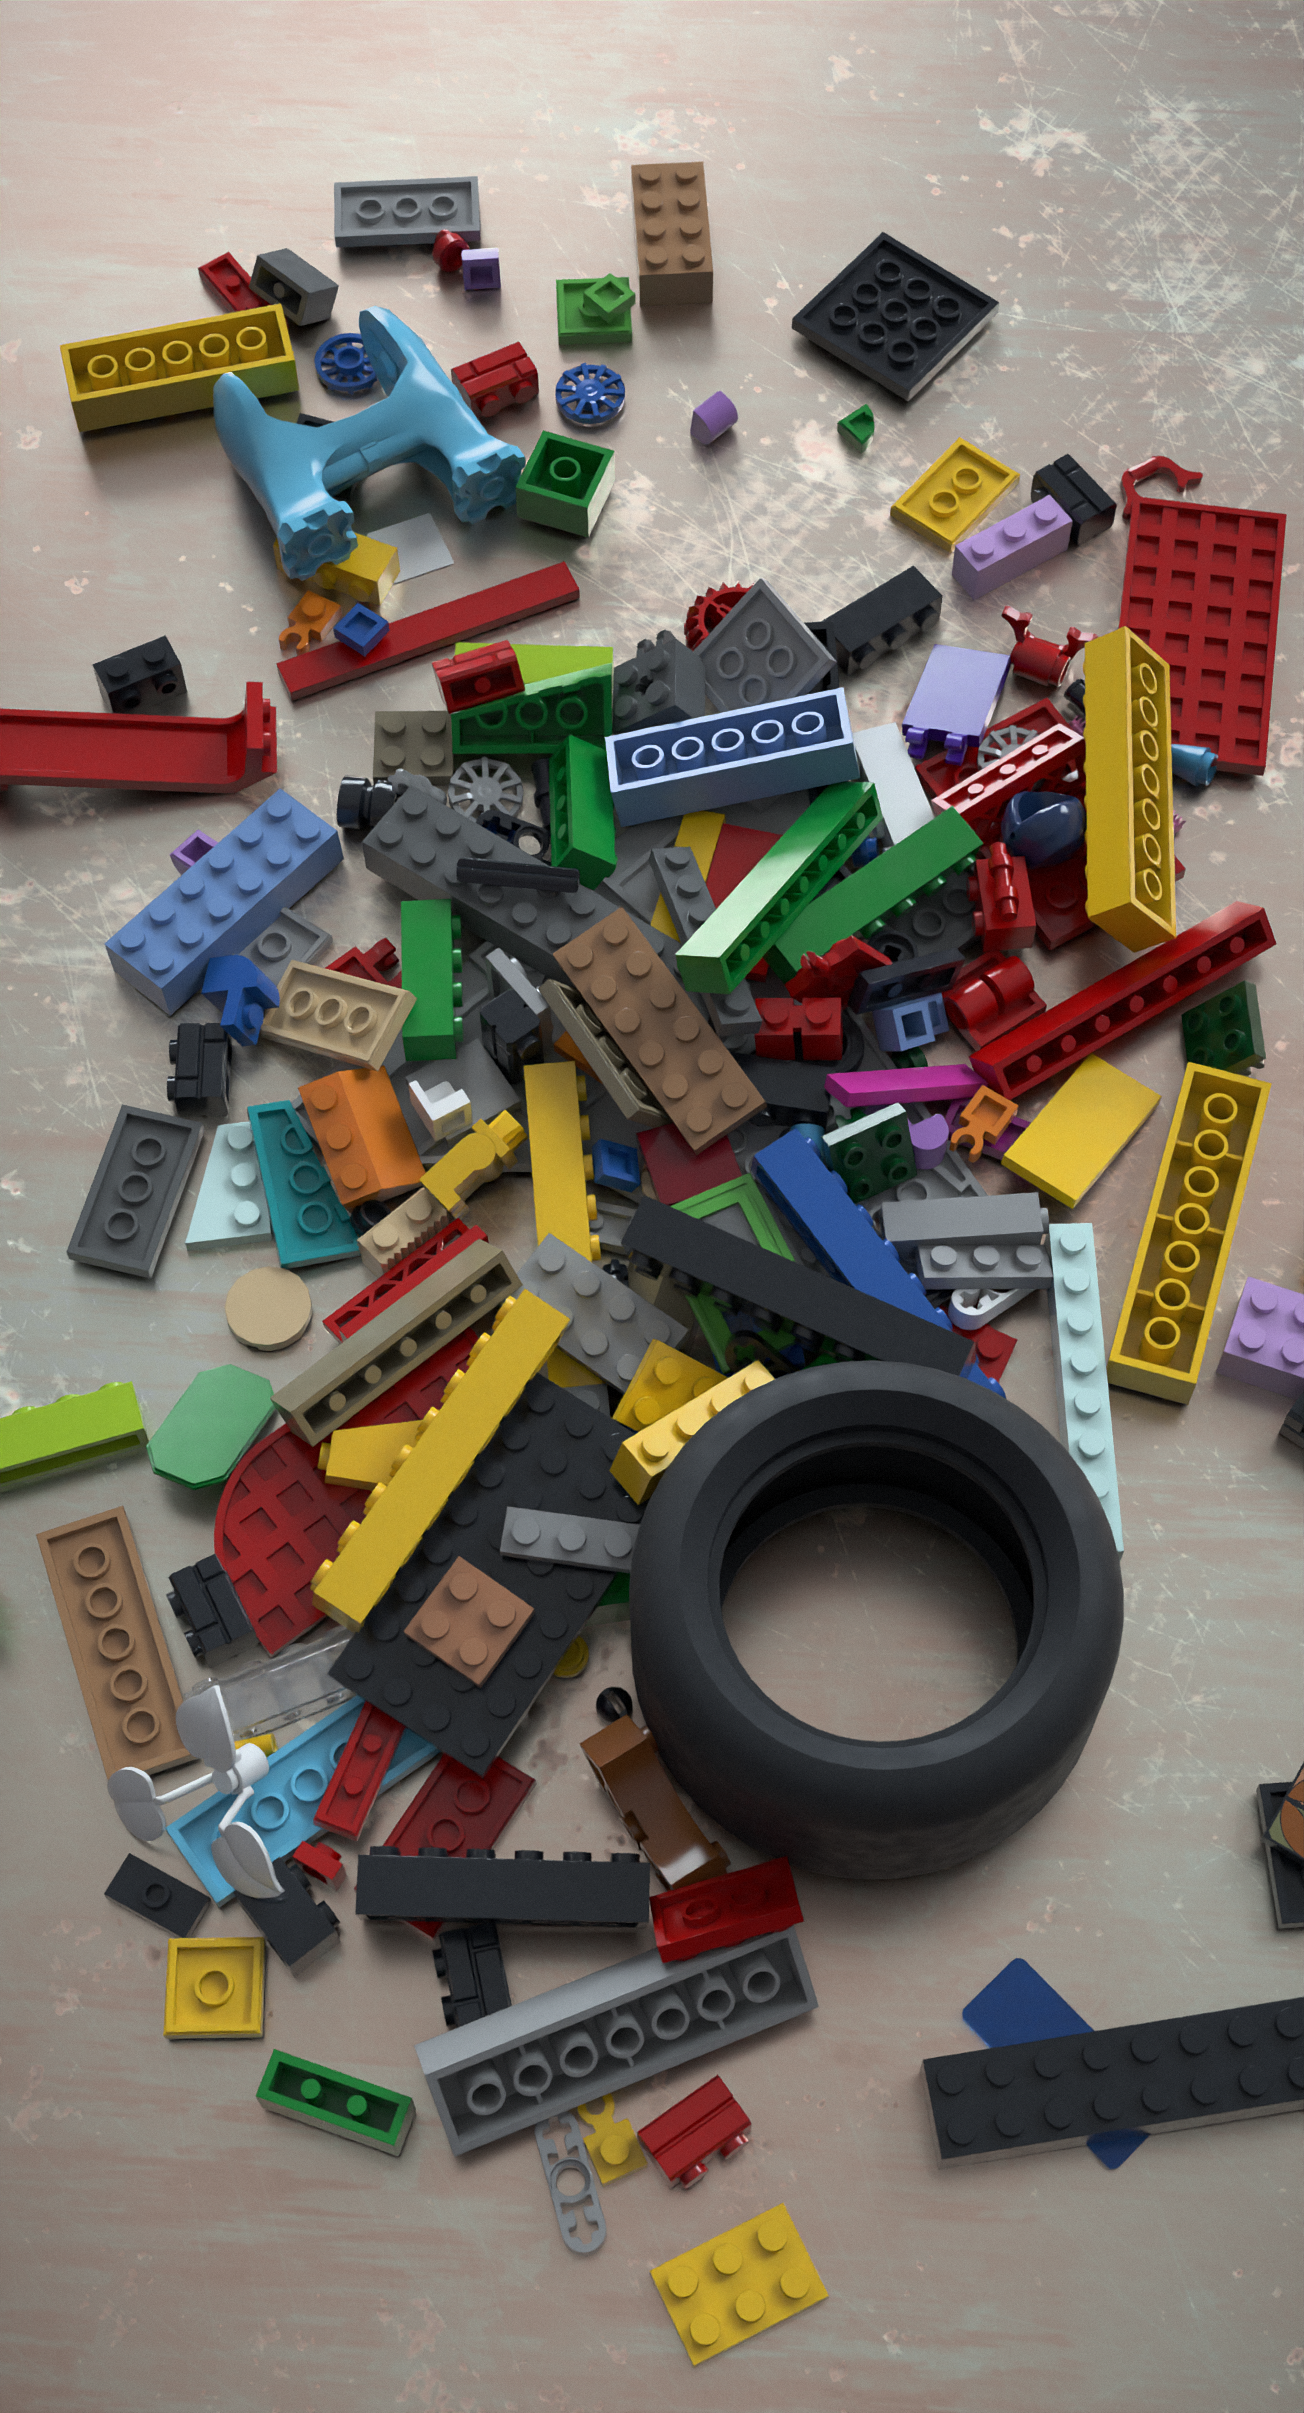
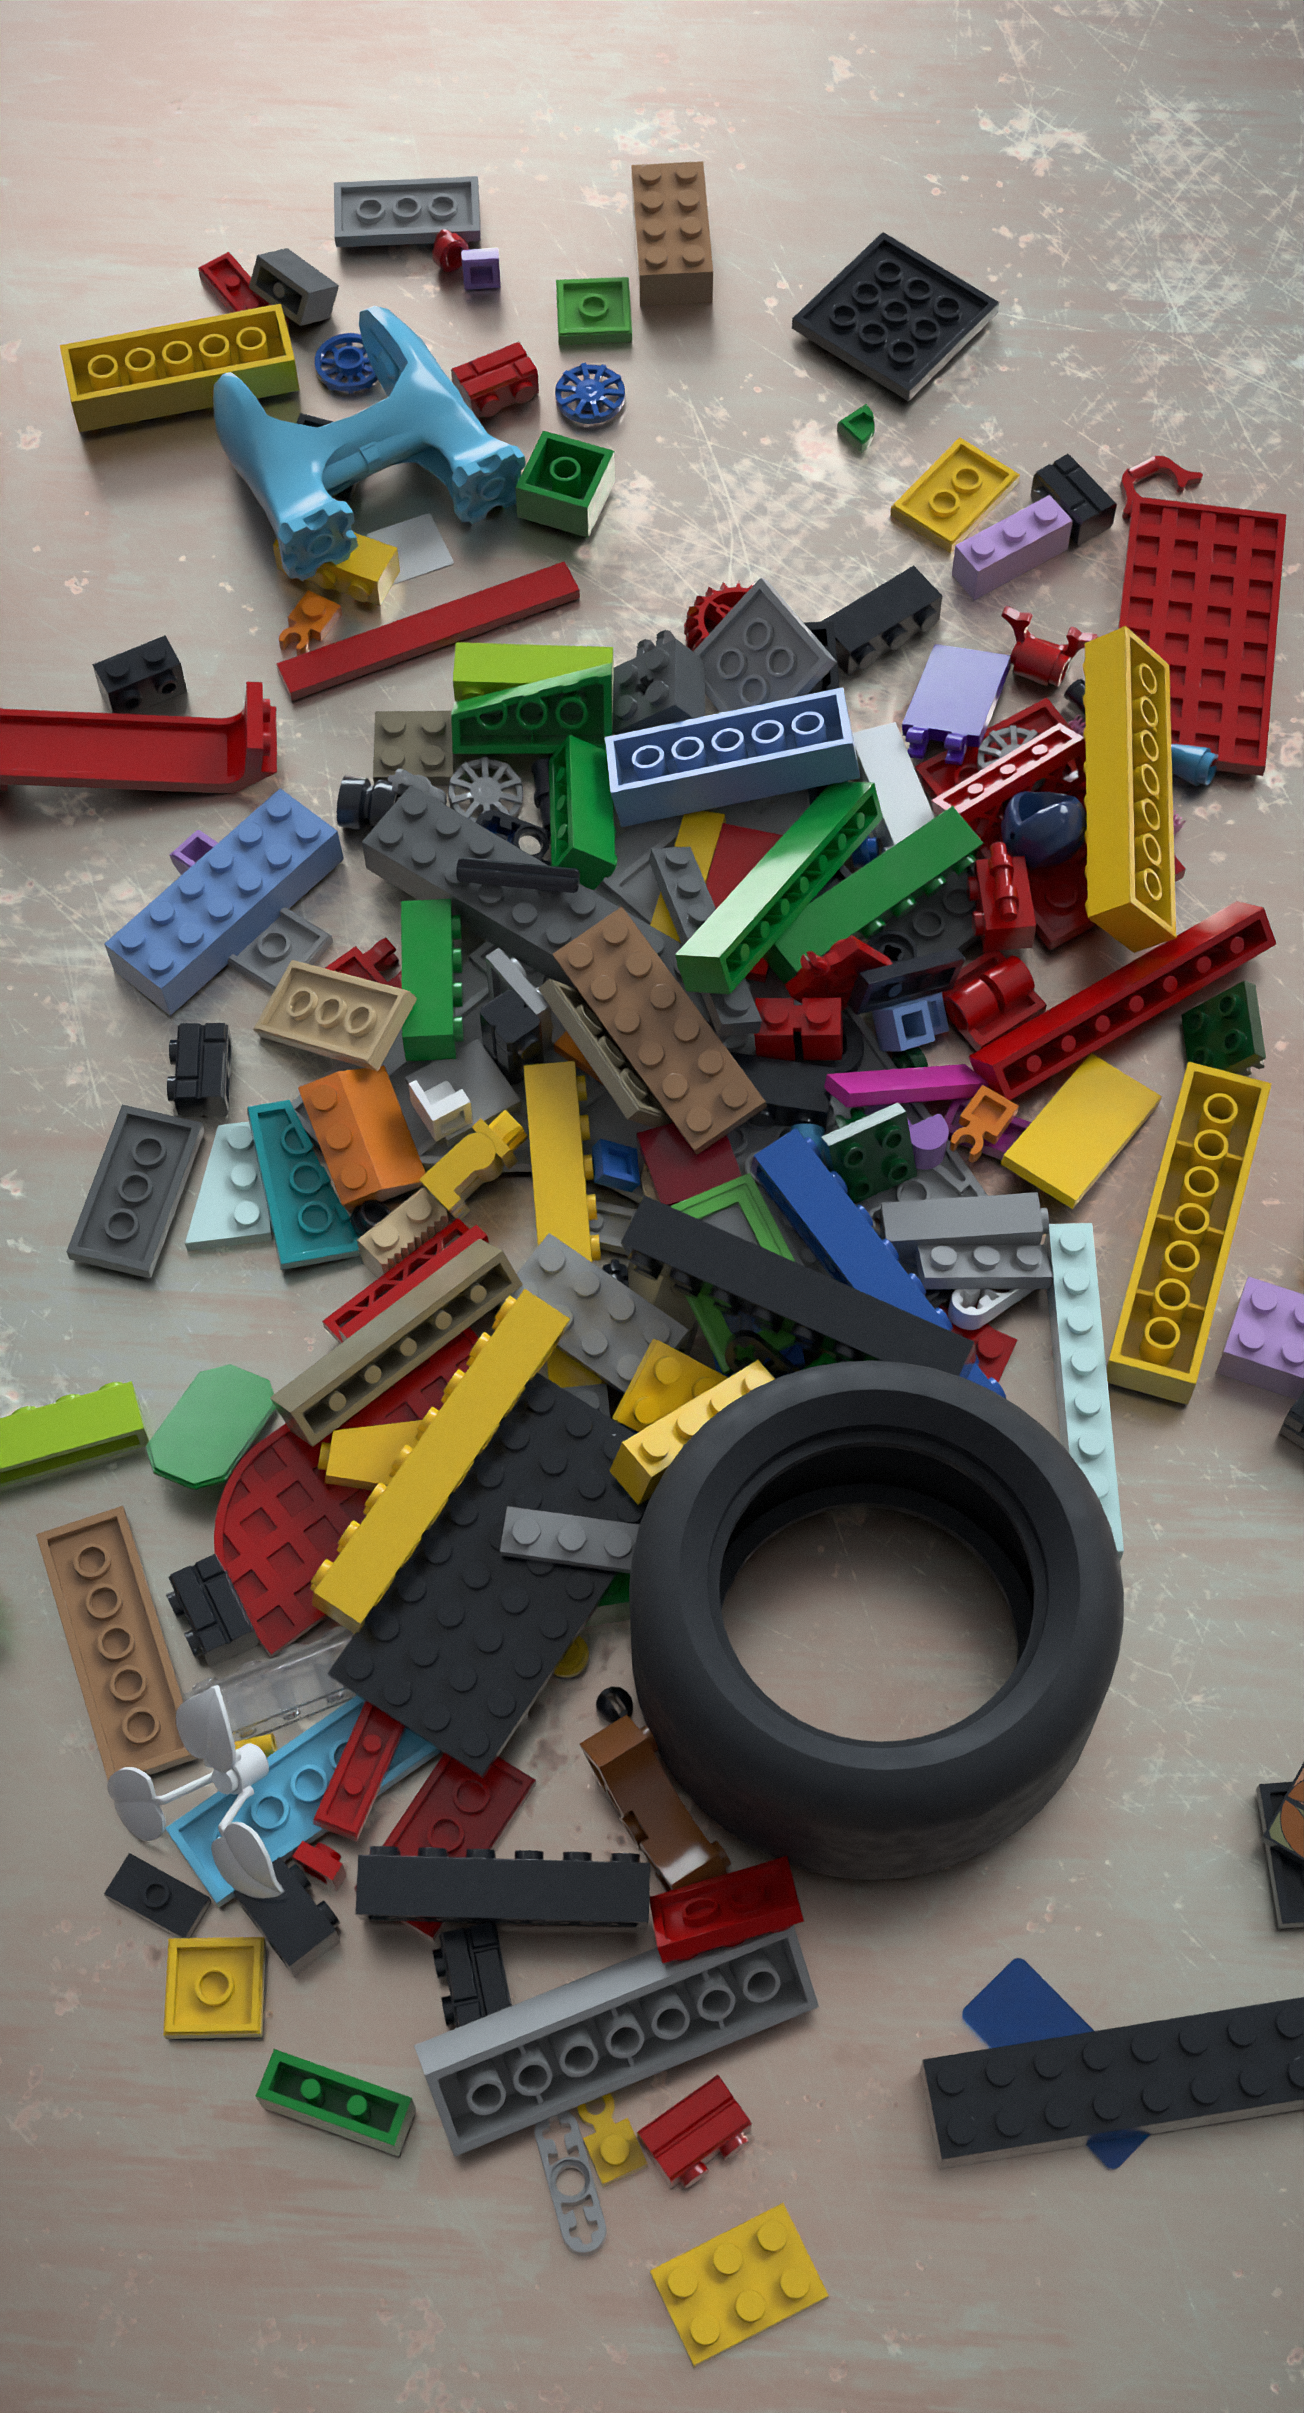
(241, 995): blue brick -> none
(268, 1308): tan tile -> none
(361, 629): blue plate -> none
(469, 1621): nougat plate -> none
(478, 676): red brick -> none
(609, 298): bright green plate -> none
(713, 418): medium lavender brick -> none

